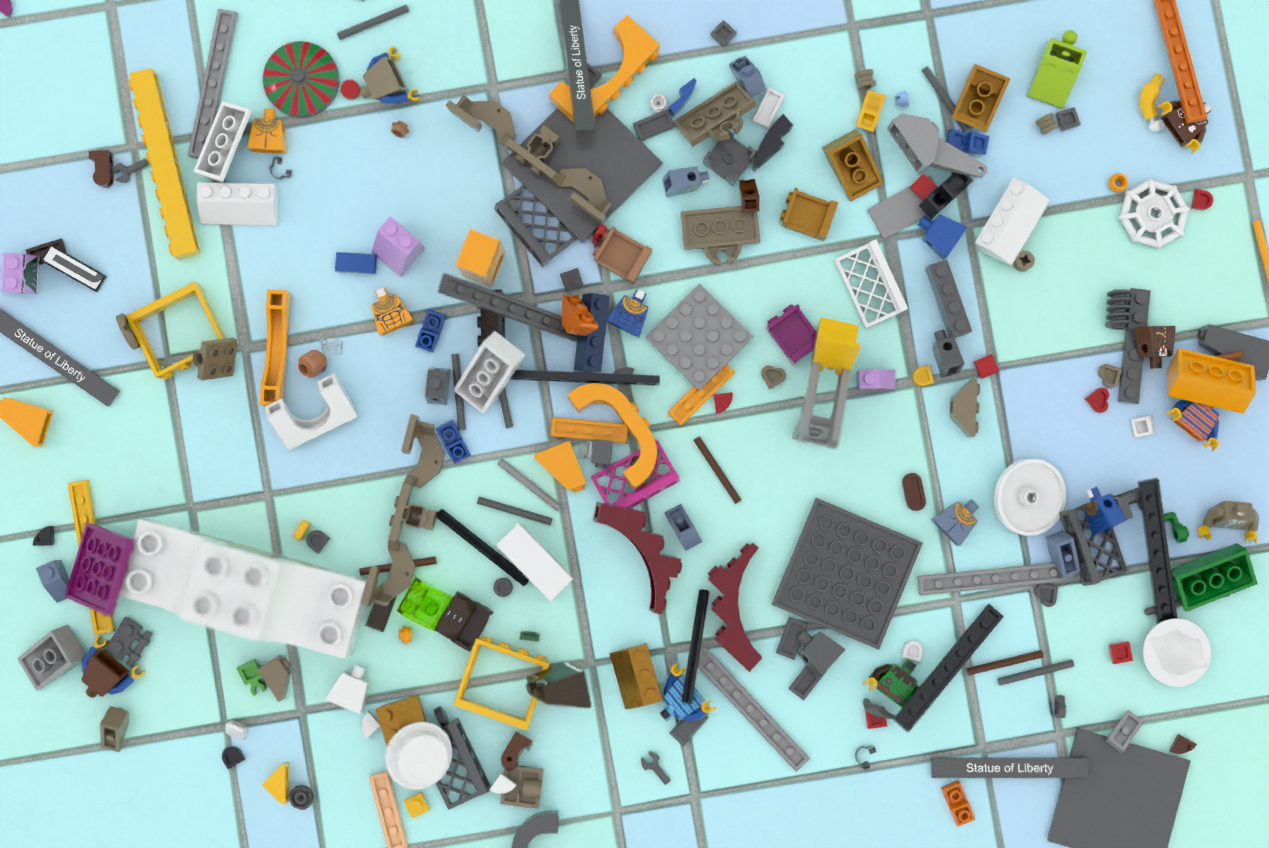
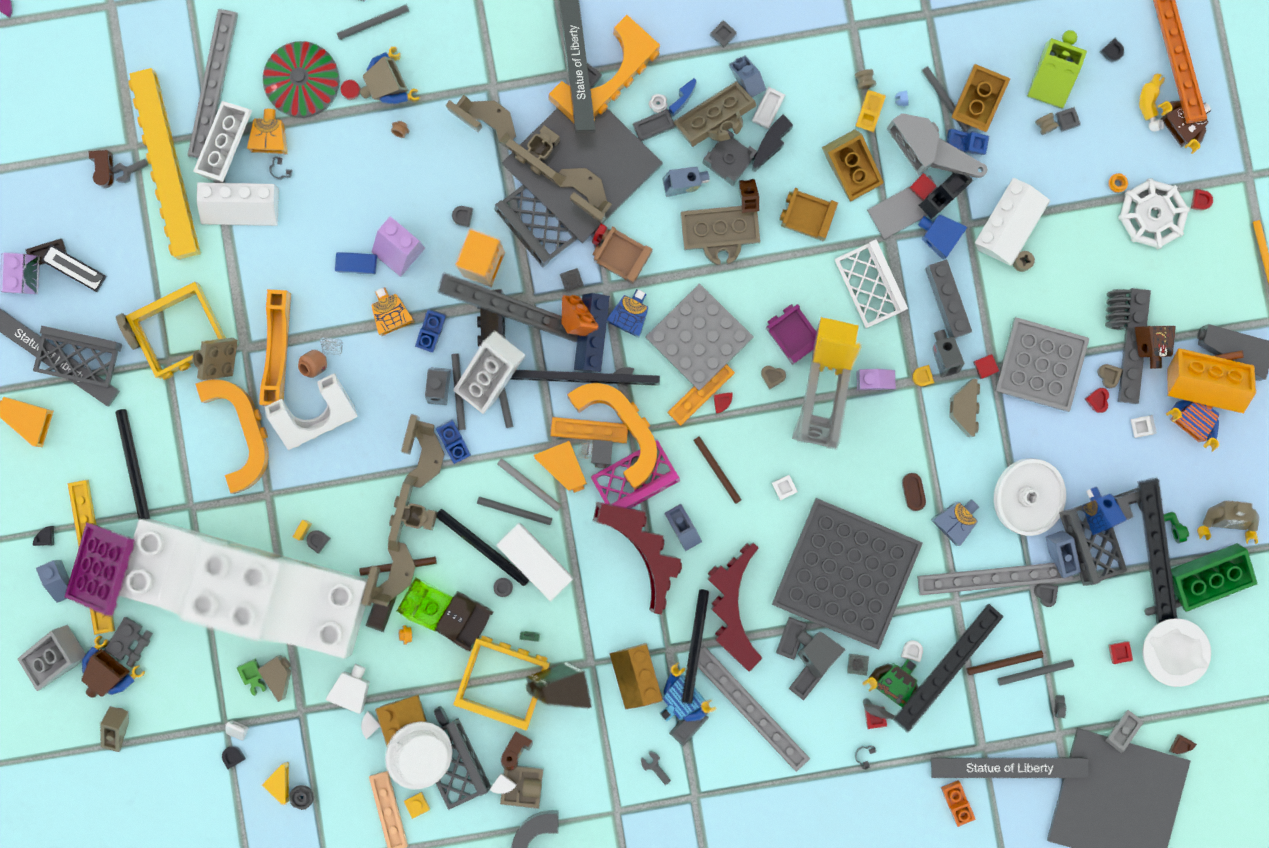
(76, 340): none -> dark grey fence
(132, 464): none -> black axle
(252, 429): none -> light orange arch
(462, 215): none -> dark grey tile
(784, 487): none -> white plate
(857, 664): none -> clear smoke plate
(1042, 364): none -> light grey plate
(1113, 51): none -> black tile

